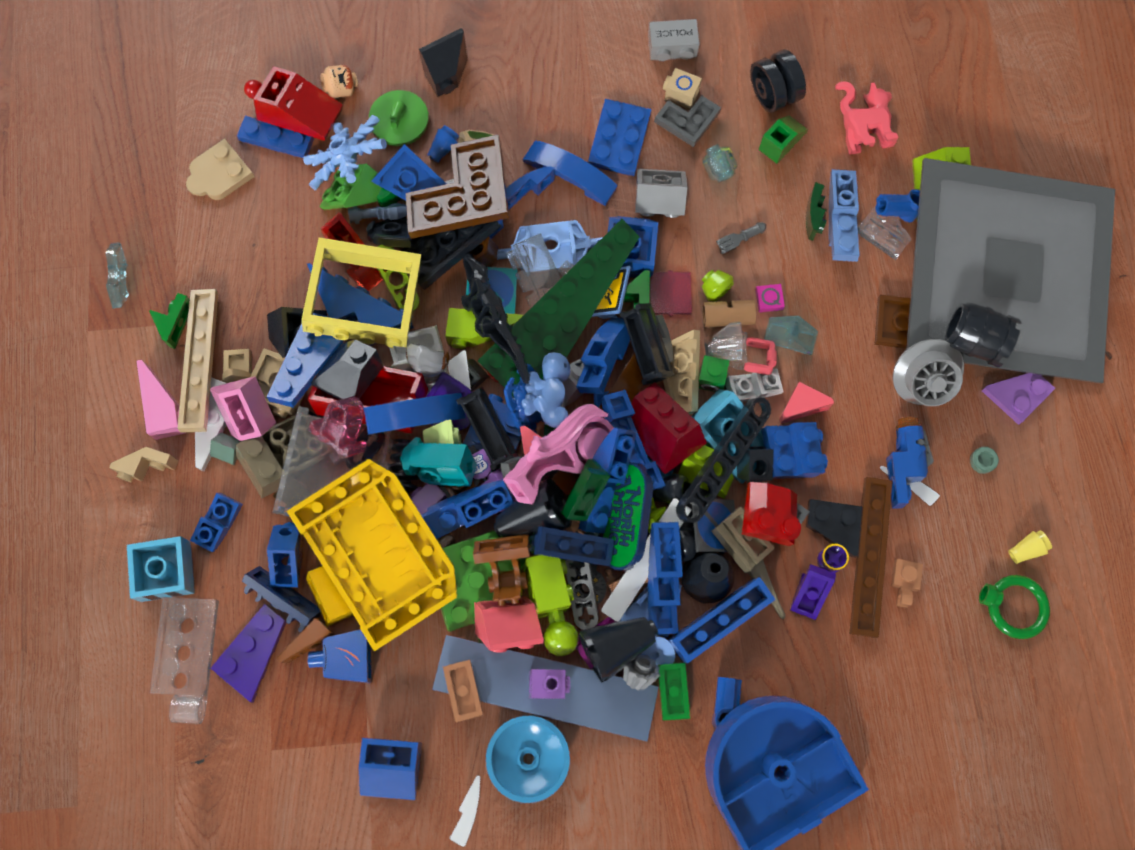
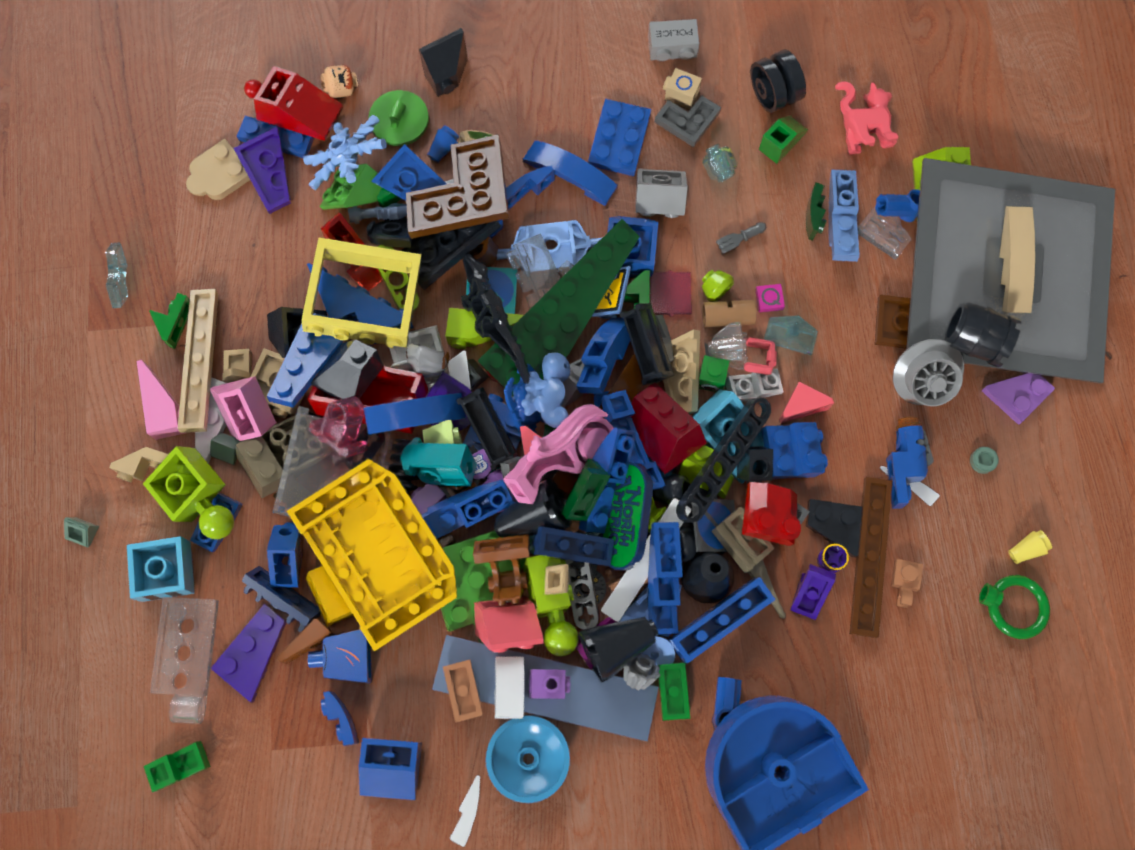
(79, 531): none -> sand green slope
(176, 766): none -> green slope
(185, 488): none -> lime brick
(266, 168): none -> dark purple wing
(334, 710): none -> blue slope
(509, 687): none -> white slope
(556, 579): none -> tan slope
(1019, 259): none -> tan slope

